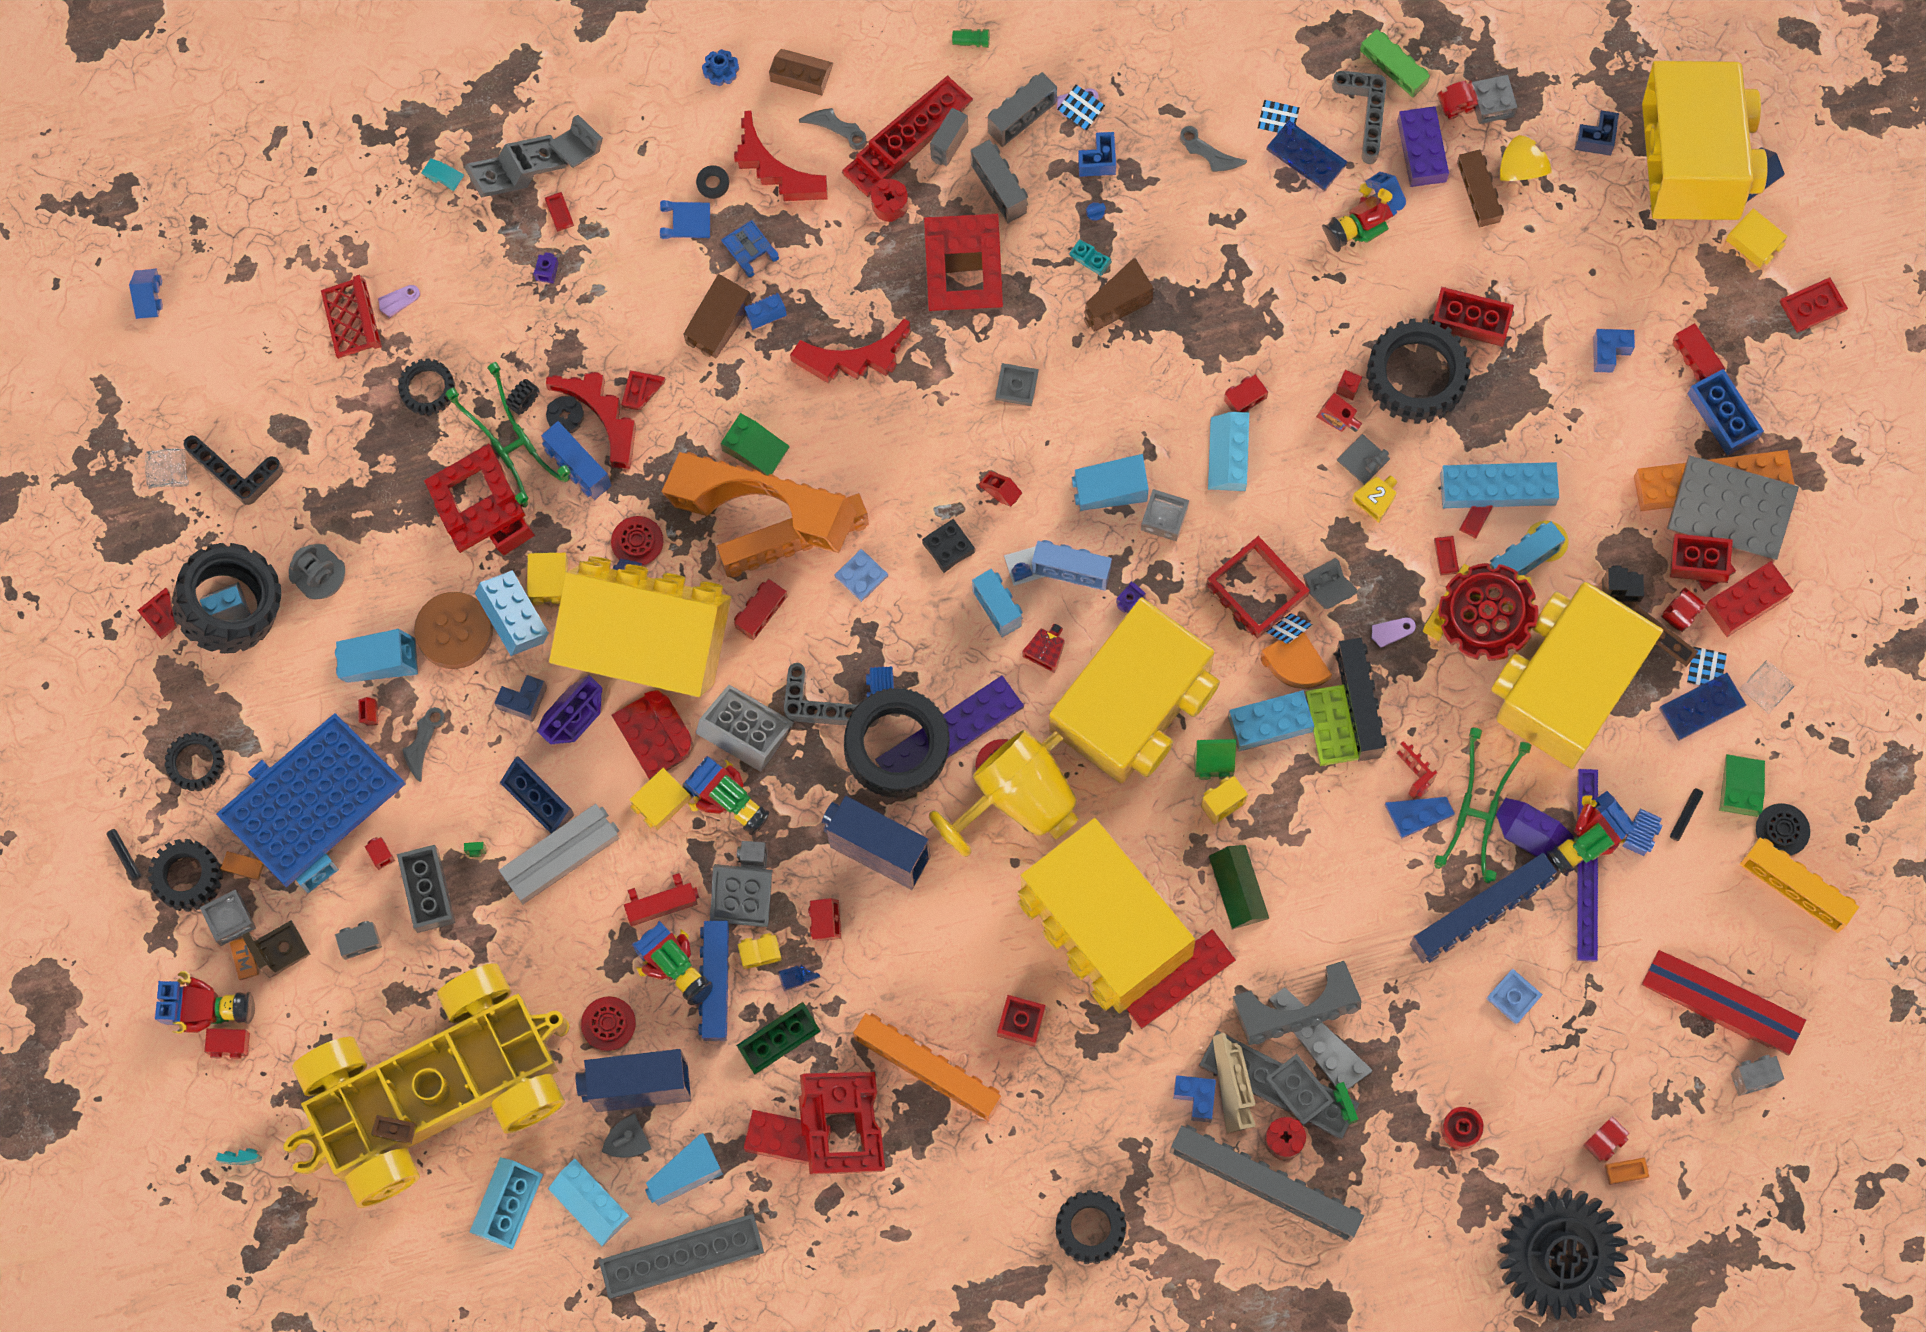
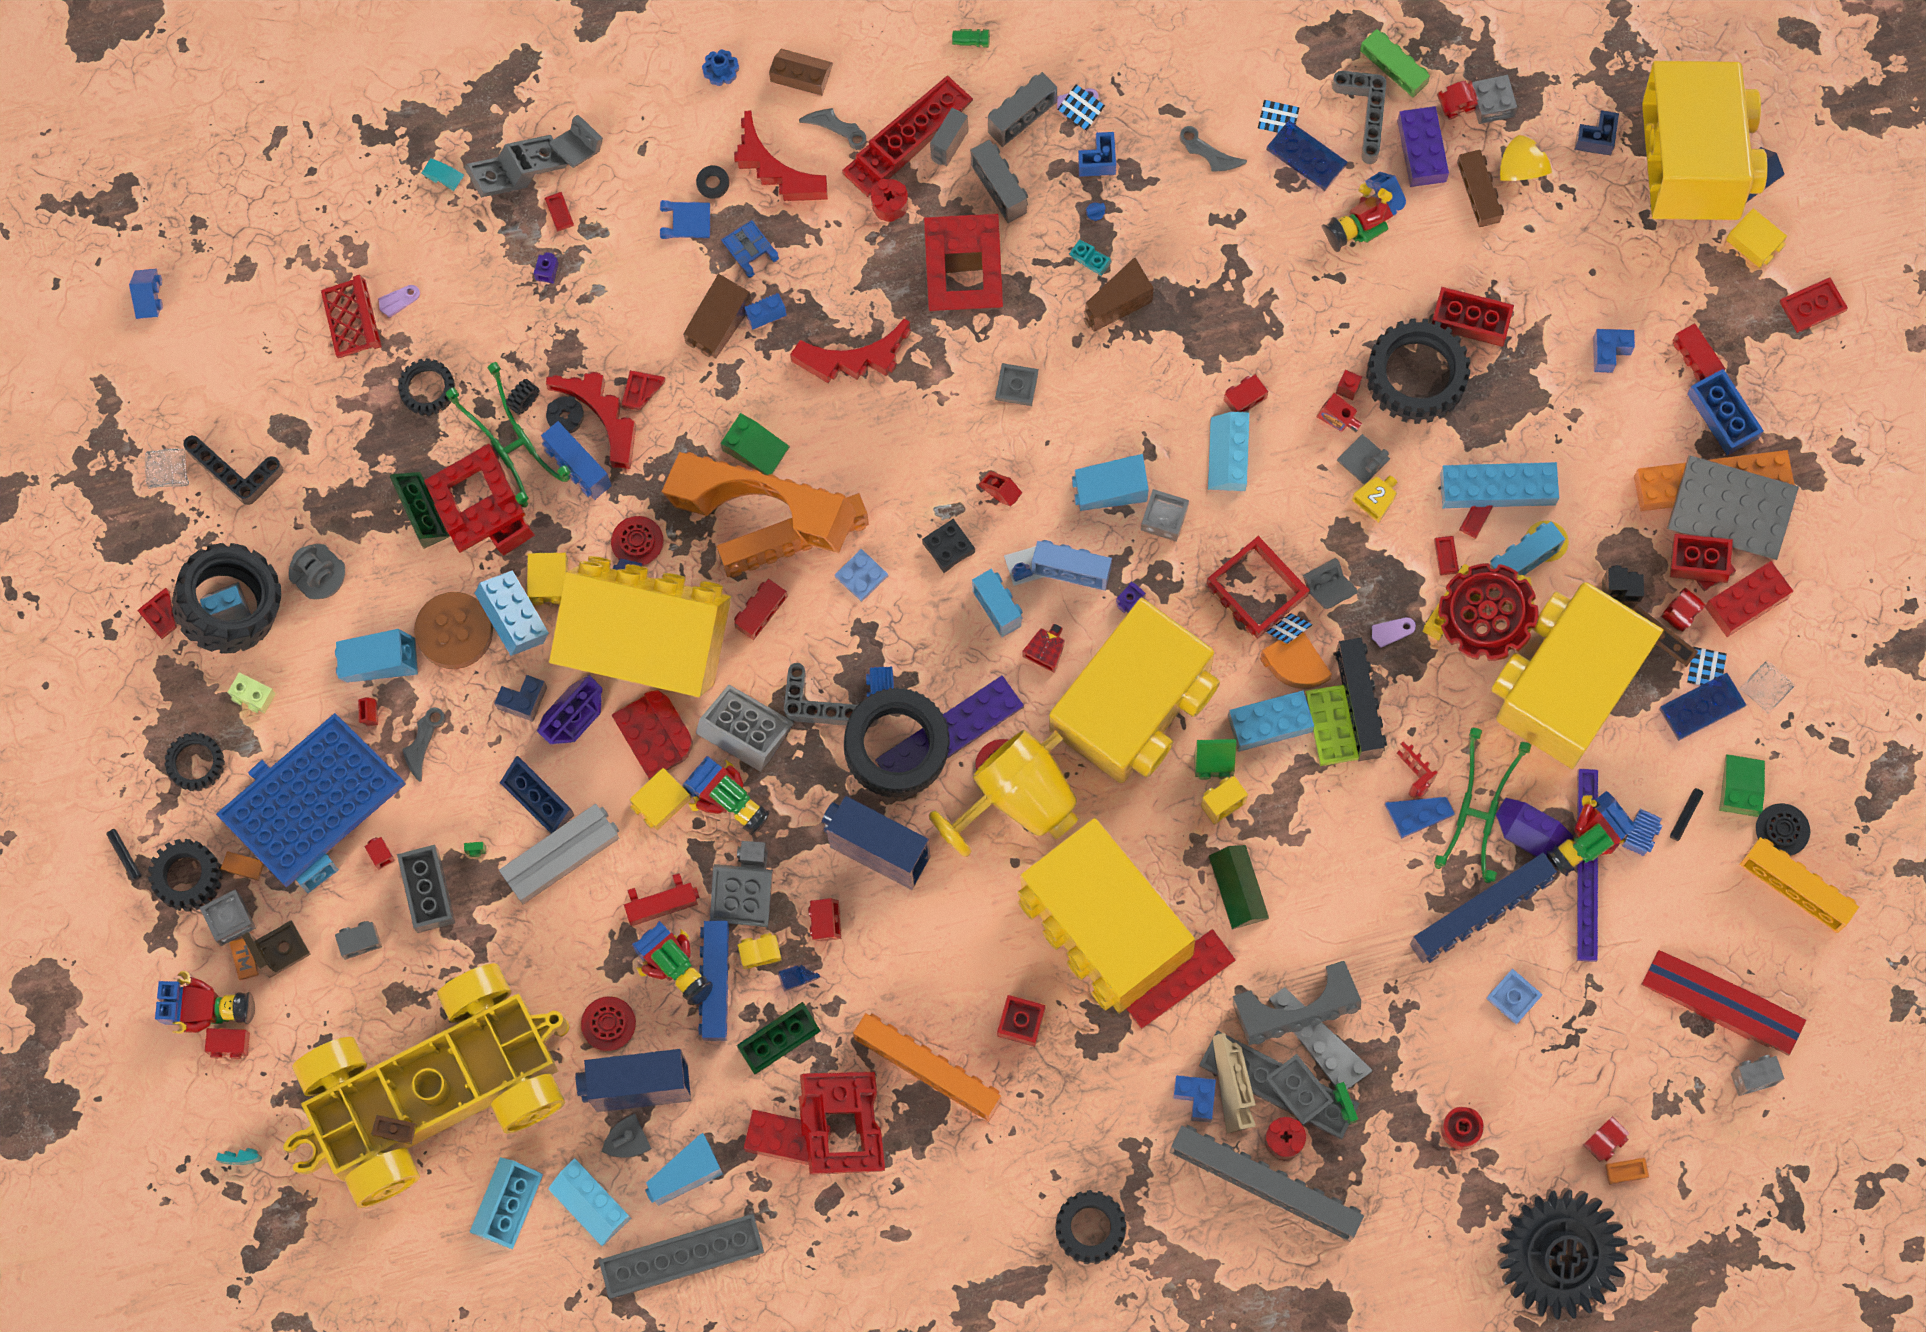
(251, 693): none -> yellowish green brick
(419, 508): none -> dark green slope

